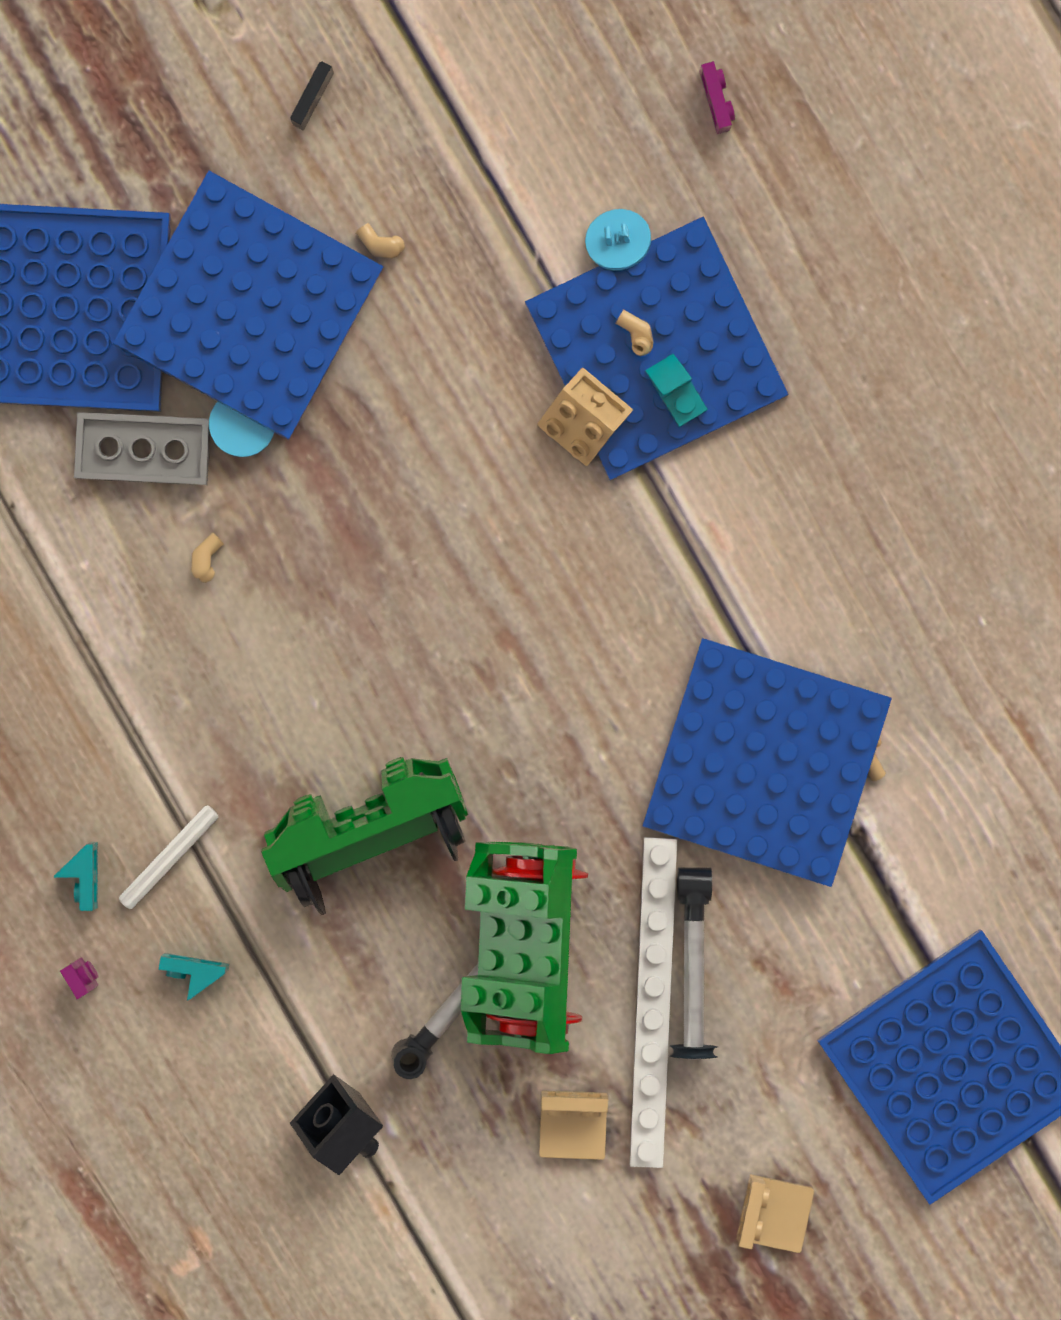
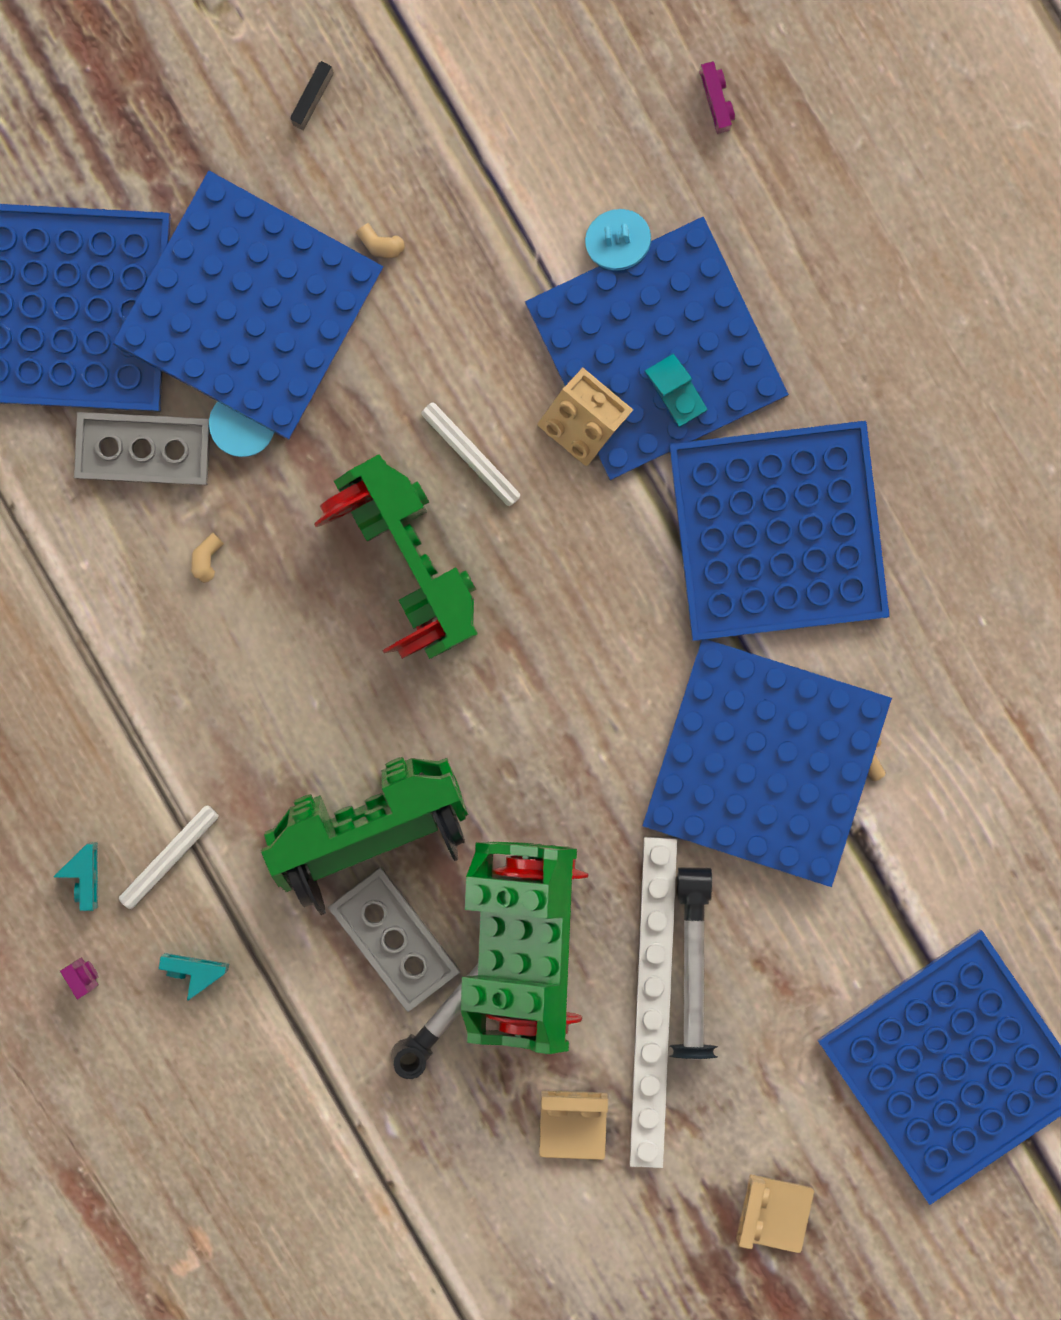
(337, 1125): black brick -> none
(386, 501): none -> green piece
(388, 961): none -> light grey plate
(470, 454): none -> white axle
(640, 332): tan arm -> none
(779, 530): none -> blue plate

